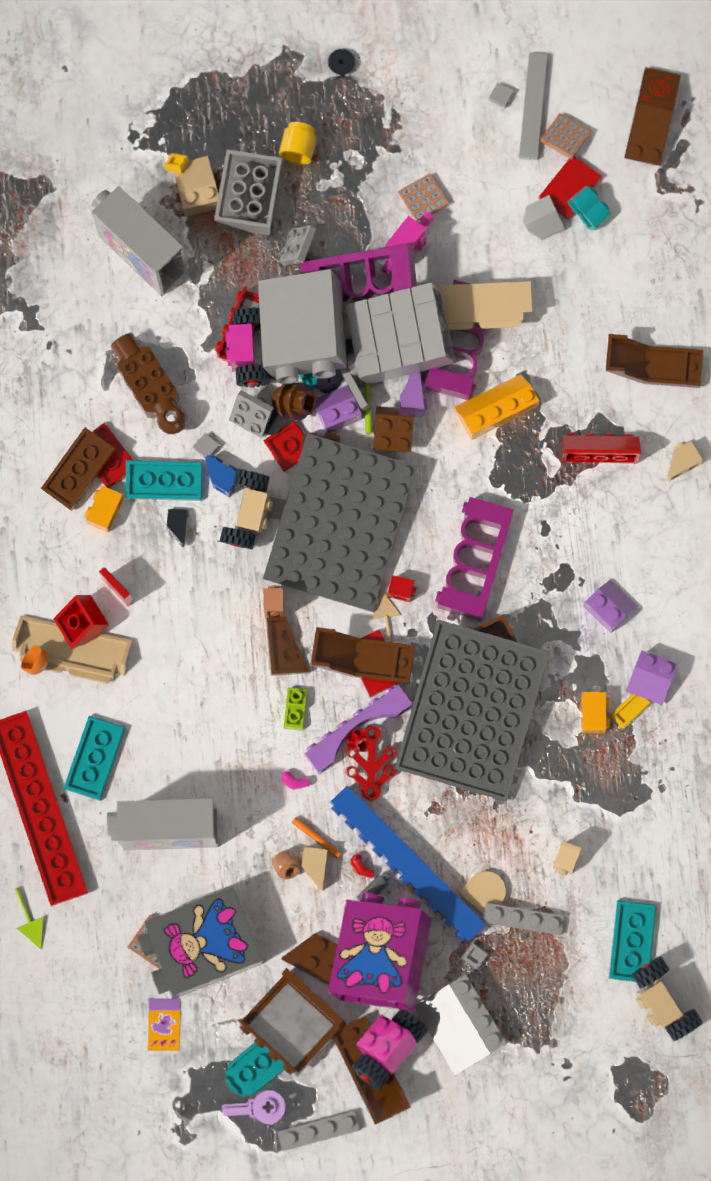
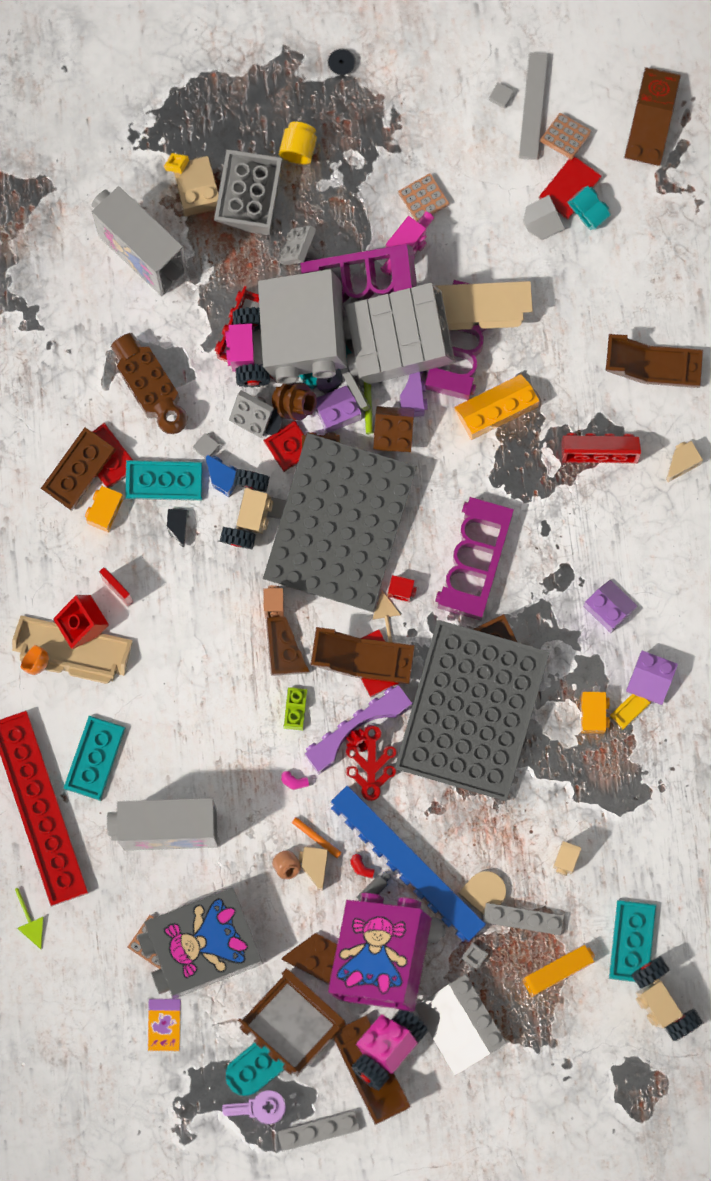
(558, 970): none -> light orange slope

